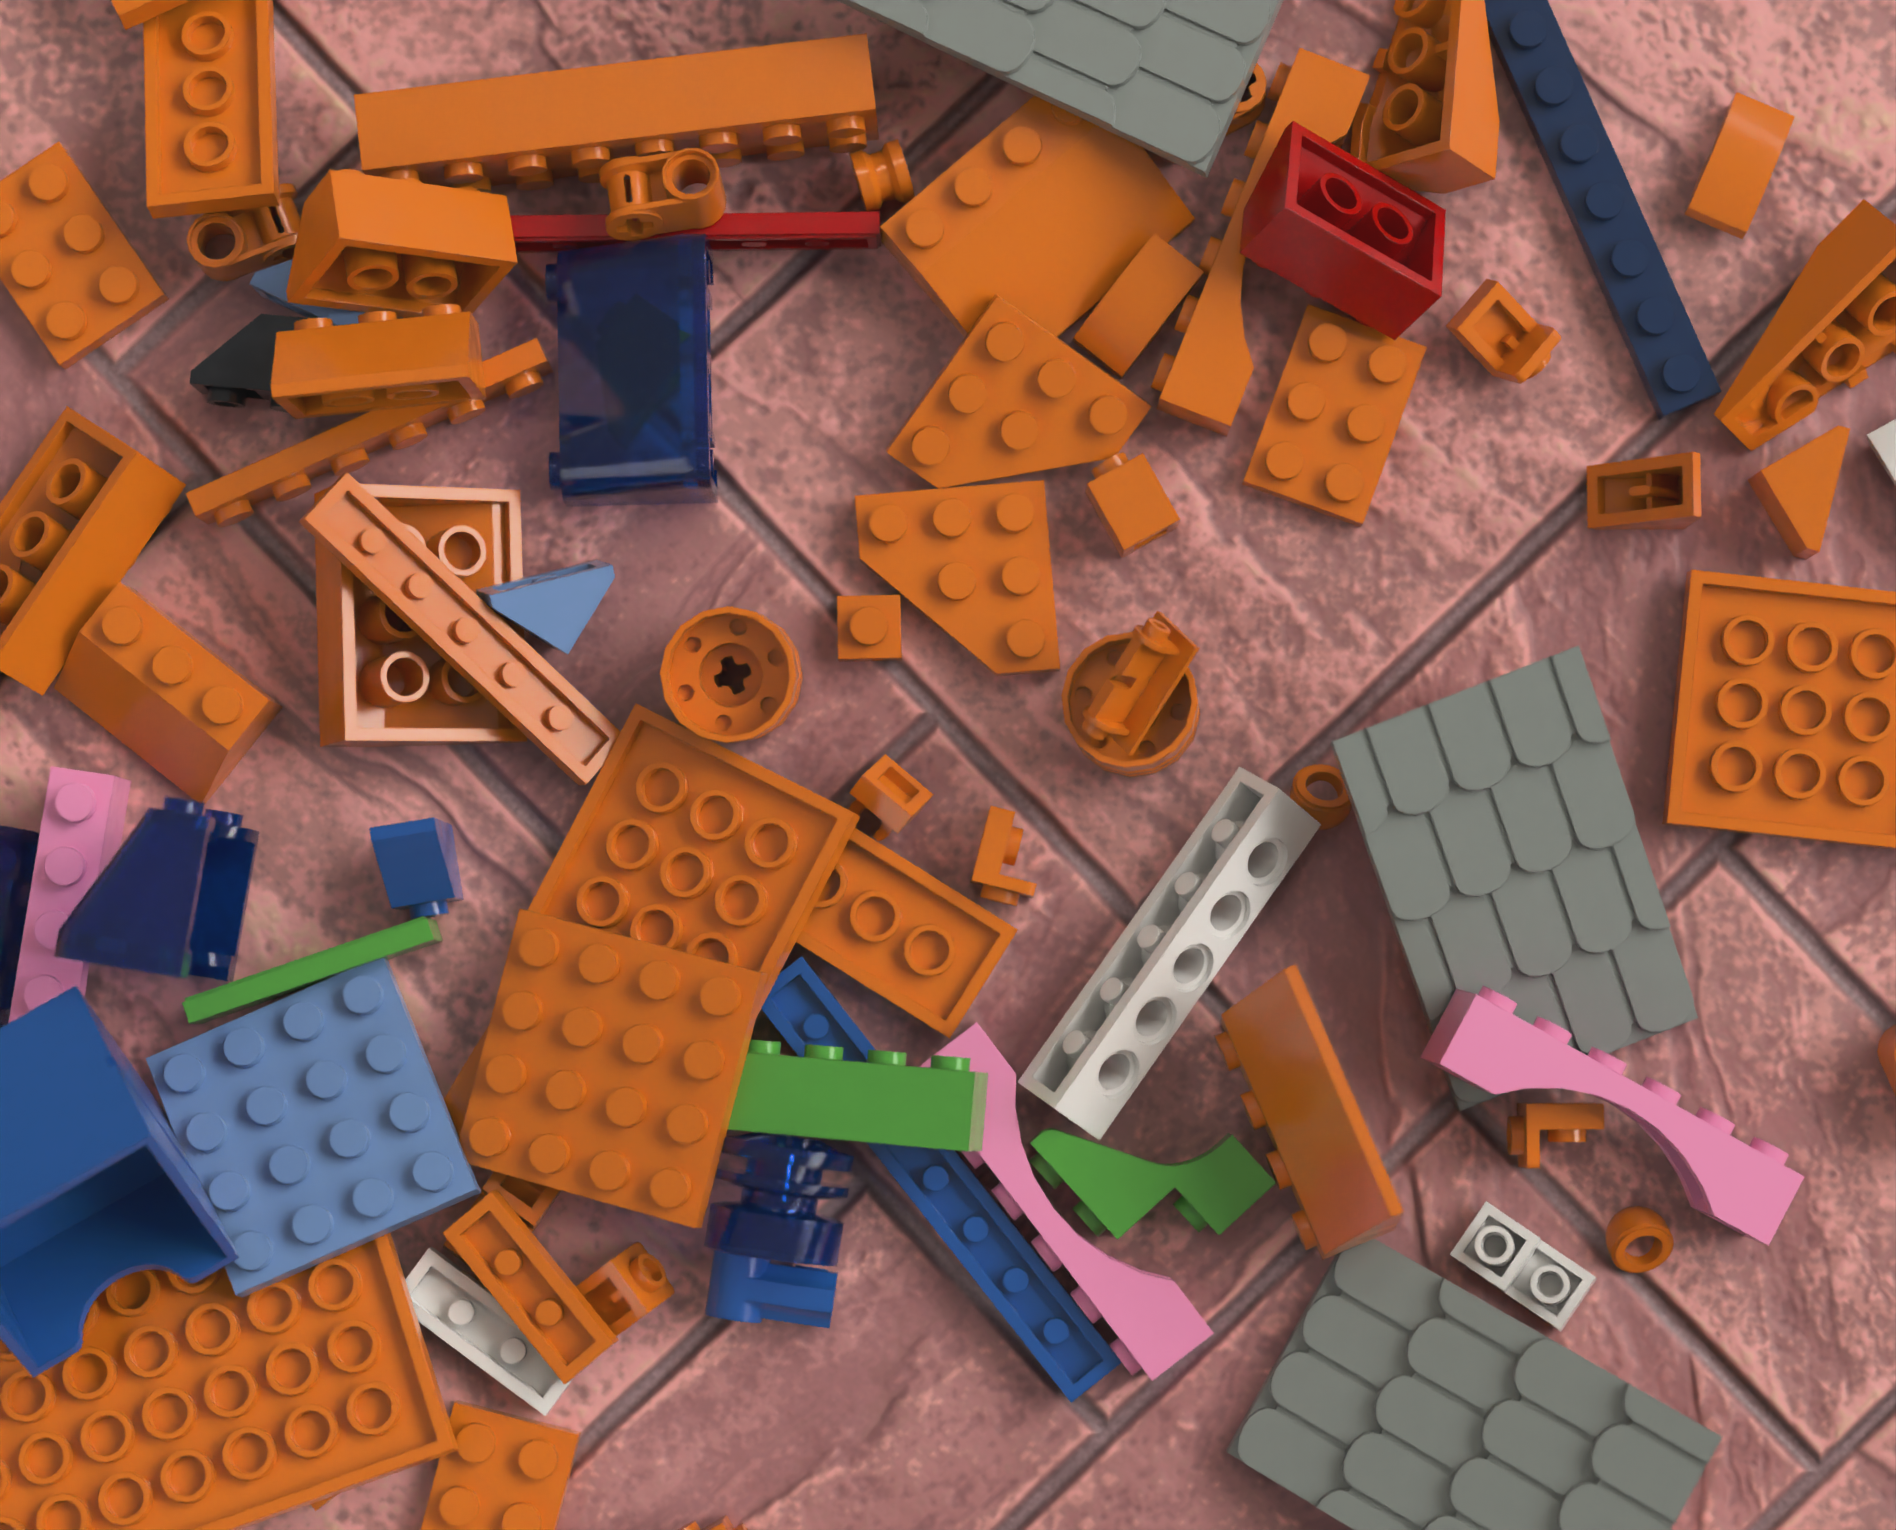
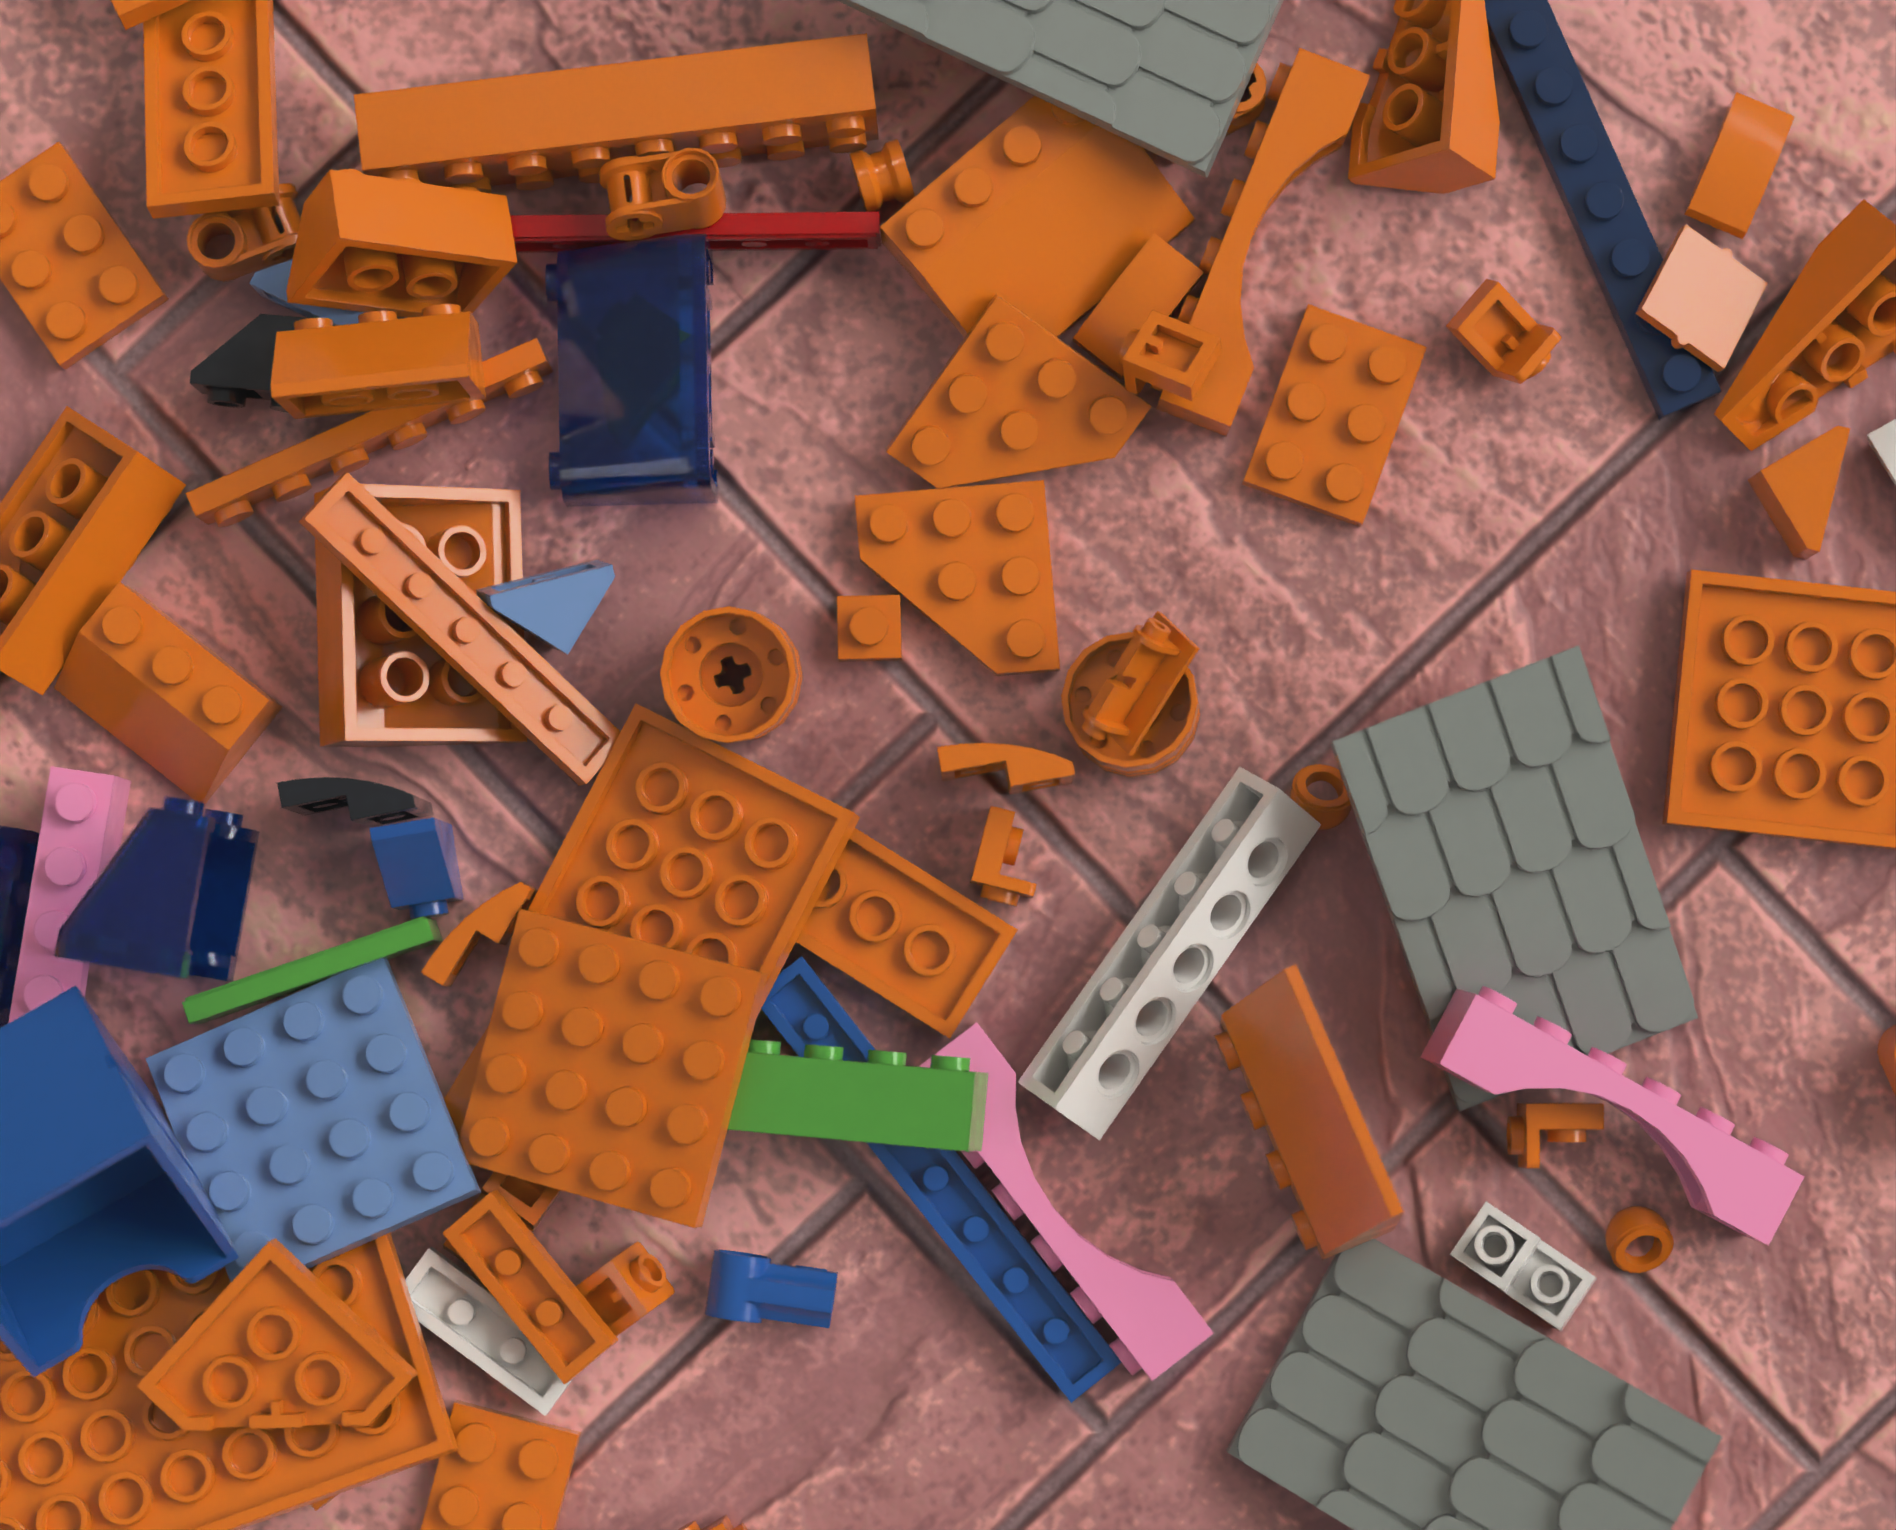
(276, 1356): none -> orange plate
(367, 801): none -> black slope
(493, 919): none -> orange slope
(779, 1200): clear blue wheel -> none
(889, 795): orange tile -> none
(1024, 766): none -> orange slope
(1122, 1188): bright green arch -> none
(1130, 502): orange brick -> none
(1168, 356): none -> orange bracket
(1345, 233): red slope -> none
(1645, 493): orange slope -> none
(1701, 298): none -> piece

